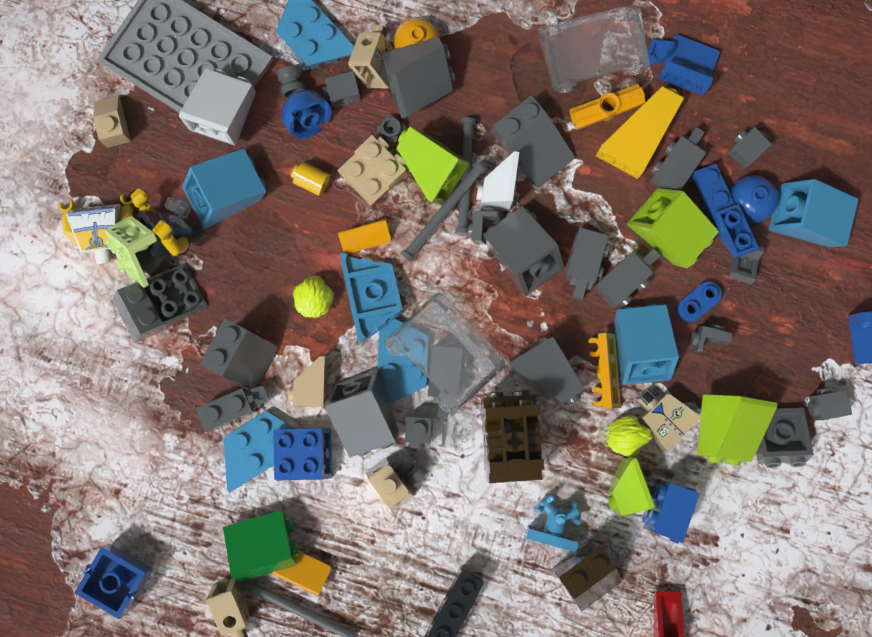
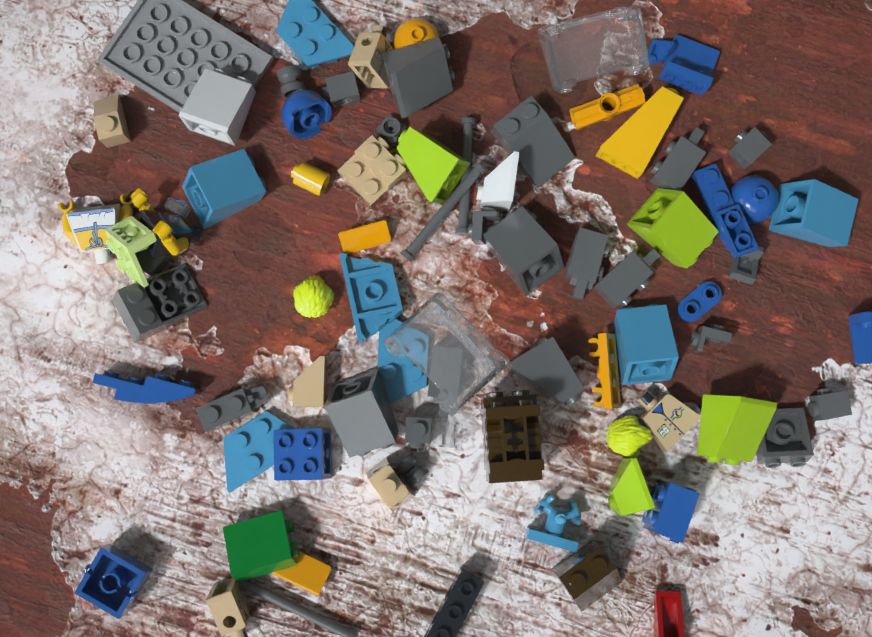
(154, 391): none -> blue slope
(239, 355): dark grey slope -> none

